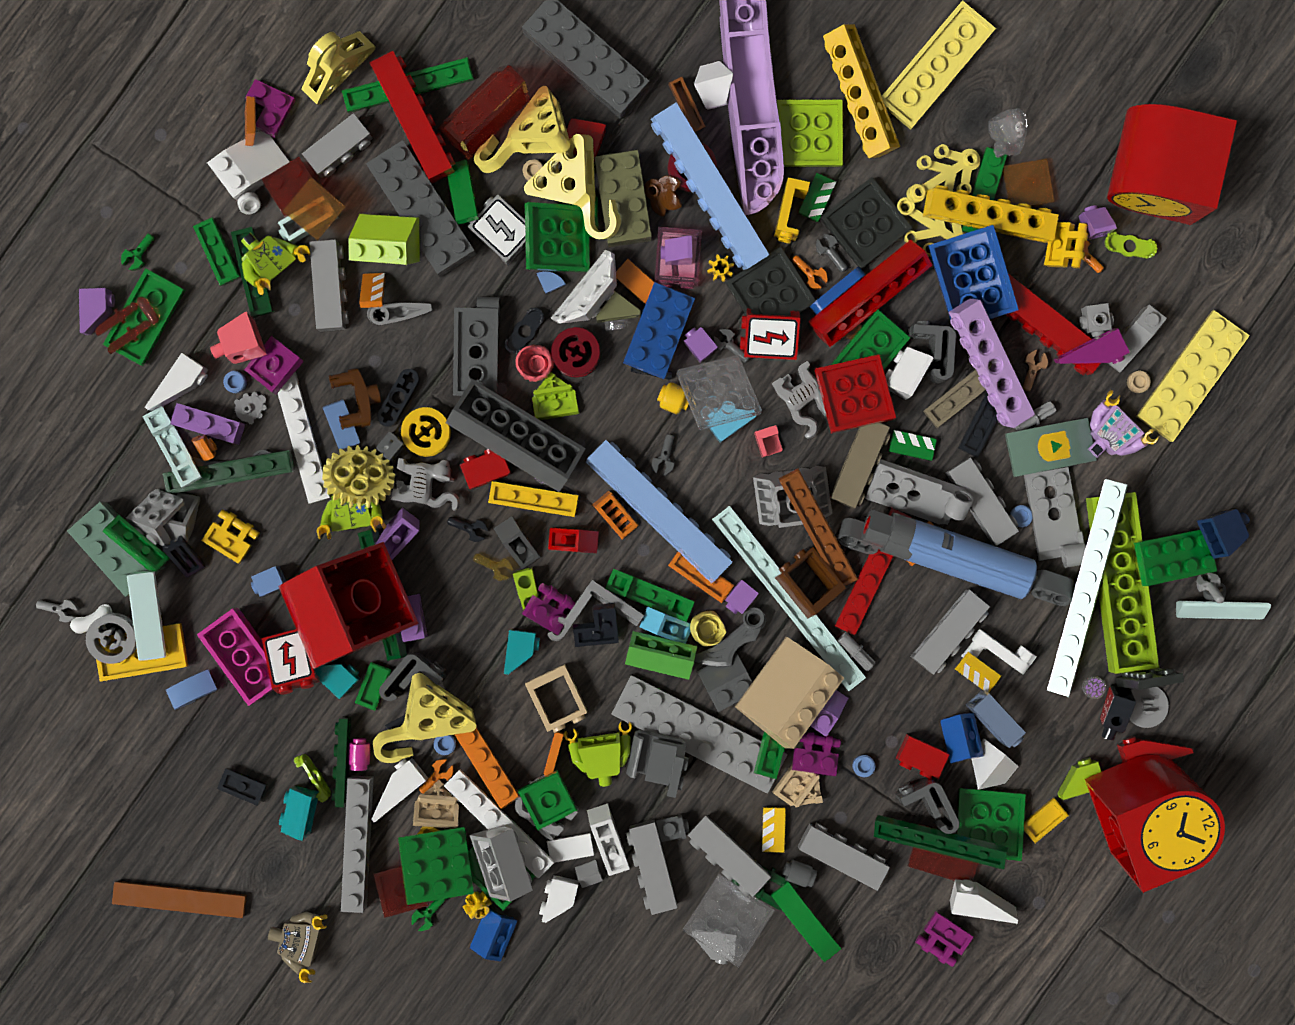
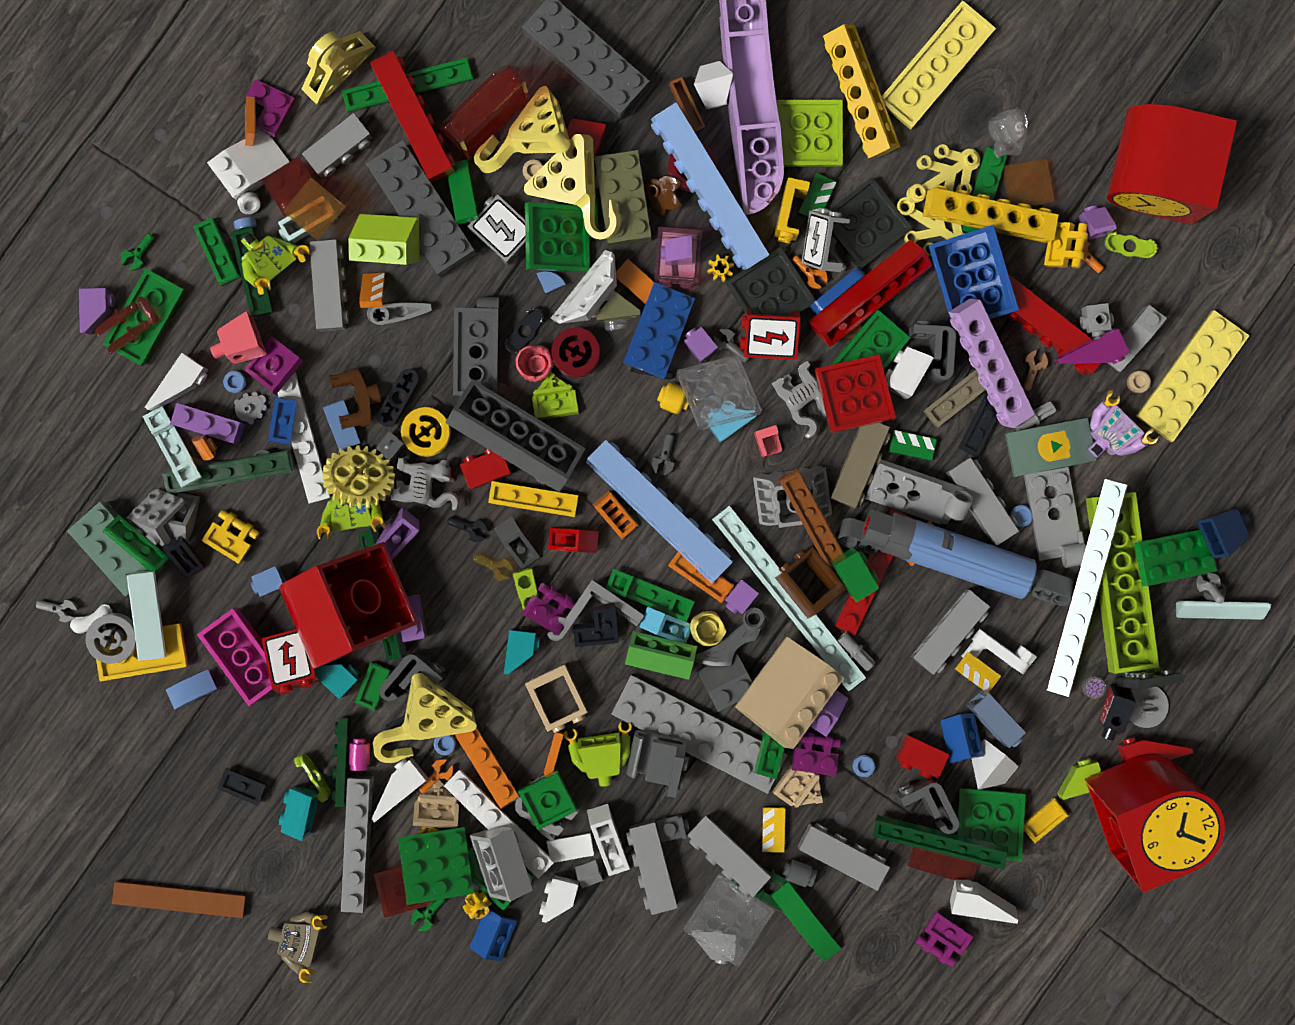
(245, 223): none -> medium blue tile
(282, 421): none -> blue panel
(819, 238): none -> panel
(855, 574): none -> green brick

